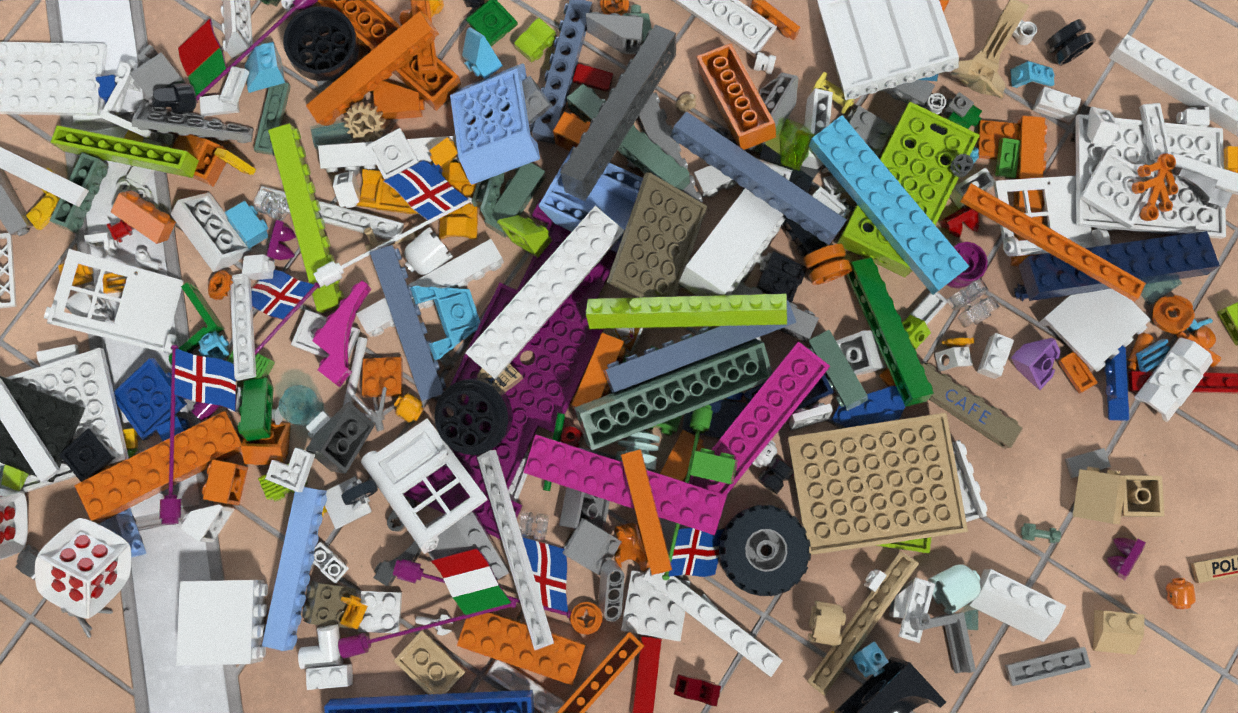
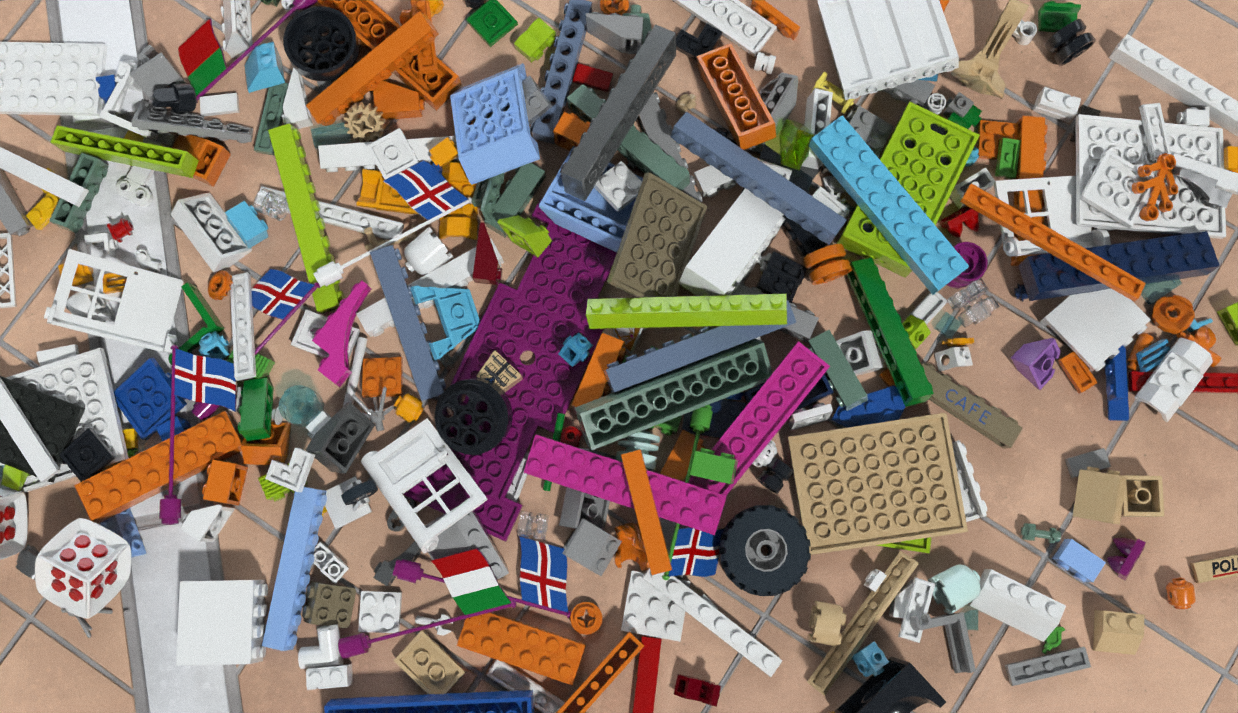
(143, 216): orange brick -> none
(234, 85): white tile -> none
(234, 161): yellow tile -> none
(258, 267): white brick -> none
(275, 249): magenta tile -> none
(295, 103): none -> white slope
(347, 189): white brick -> none
(354, 612): light orange bracket -> none
(479, 55): medium azure slope -> none
(486, 264): none -> dark red slope
(515, 550): white plate -> none
(545, 292): white plate -> none
(575, 349): none -> dark azure brick
(611, 601): light grey beam -> none
(619, 186): none -> white plate
(696, 46): none -> black plate
(947, 325): none -> clear light blue tile
(964, 162): dark grey wheel -> none
(995, 356): white brick -> none
(1031, 72): medium azure bracket -> none
(1053, 639): none -> bright green piece
(1055, 16): none -> green bracket
(1078, 560): none -> light blue brick
(1101, 127): white slope -> none

